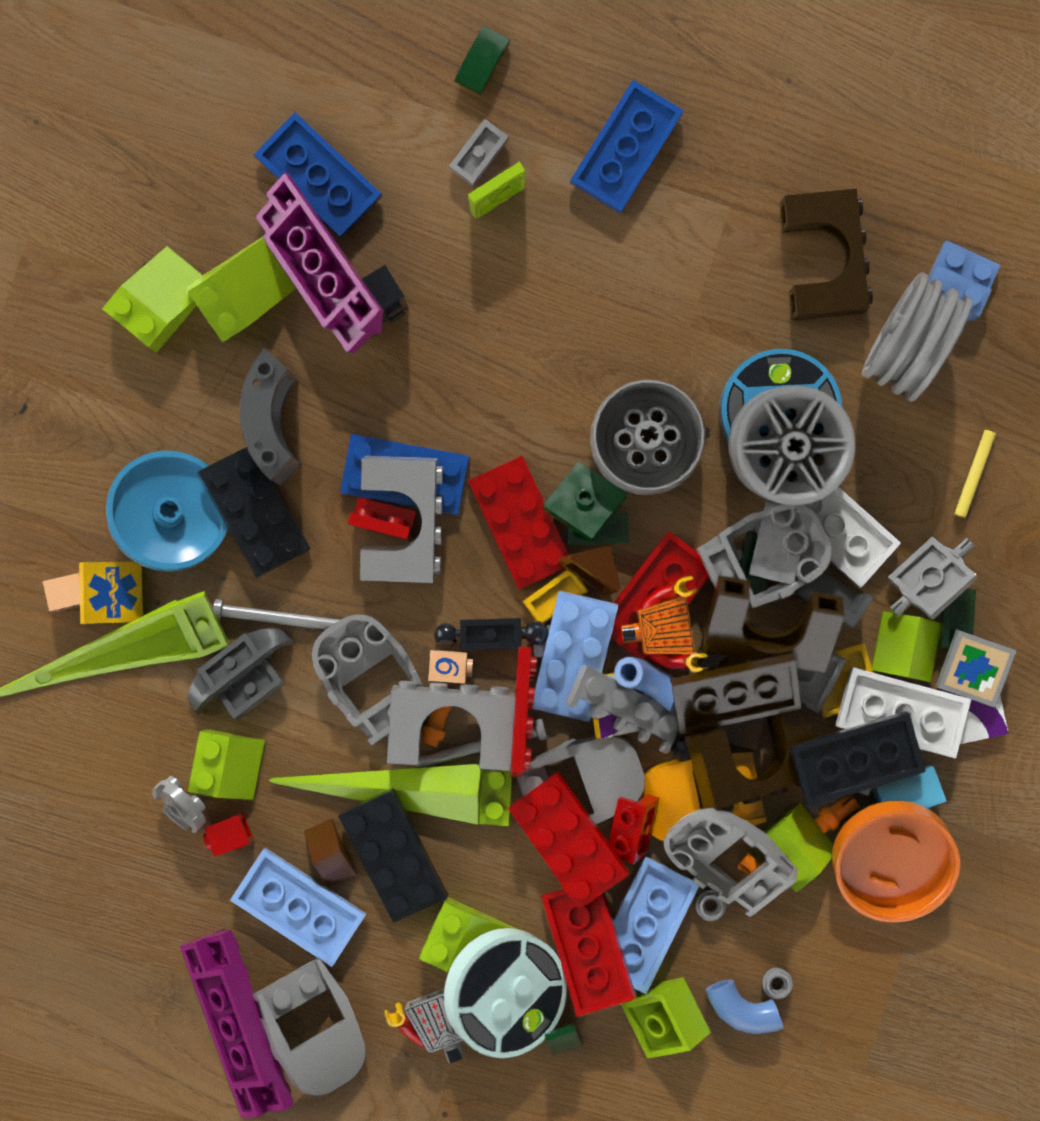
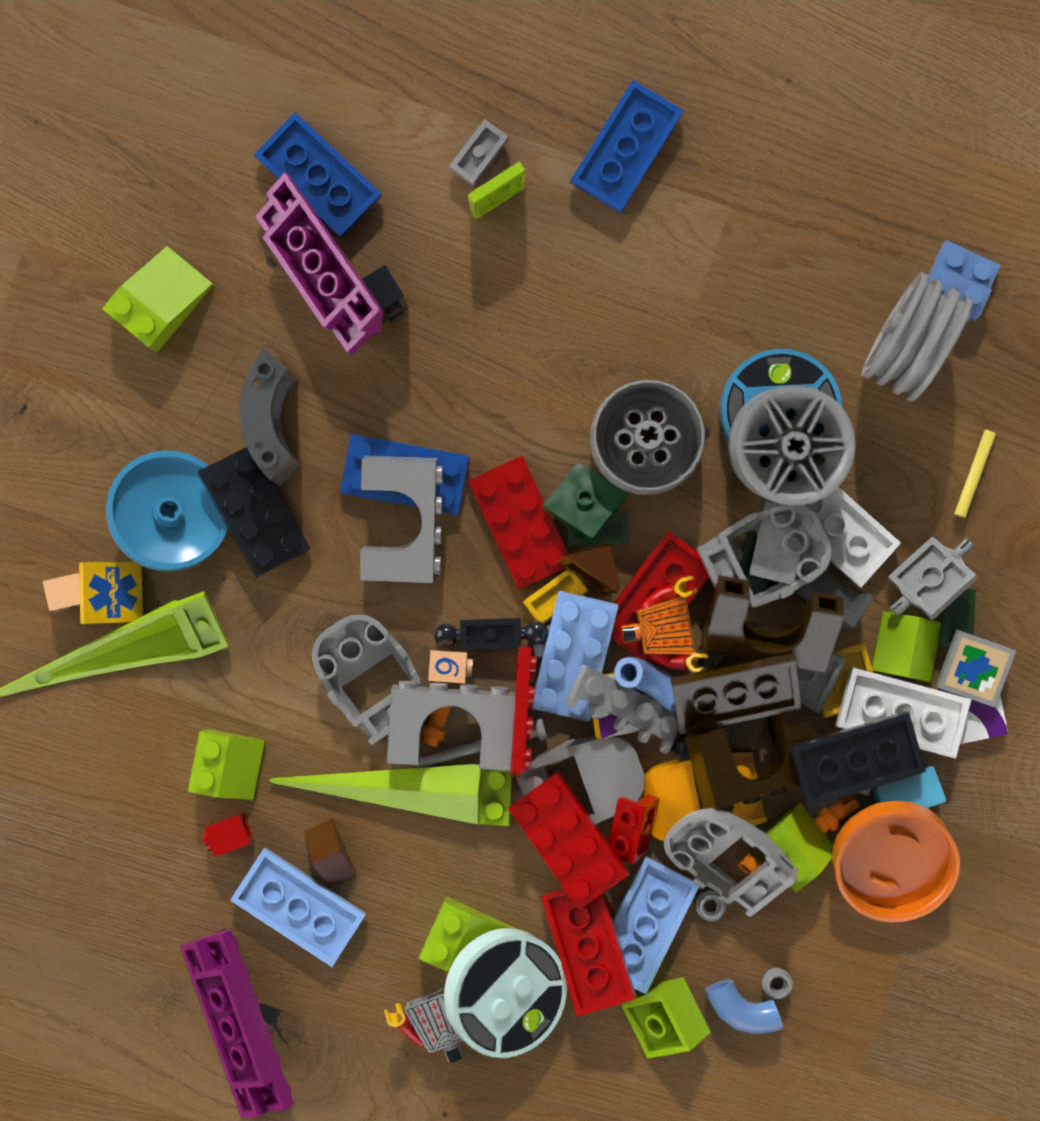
(179, 806): light grey plate -> none
(240, 673): dark grey plate -> none
(241, 289): lime slope -> none
(271, 616): light grey bar -> none
(326, 1058): light grey slope -> none
(382, 518): red bracket -> none
(393, 855): black plate -> none
(481, 60): dark green slope -> none
(563, 1039): dark green slope -> none
(839, 215): dark brown arch -> none

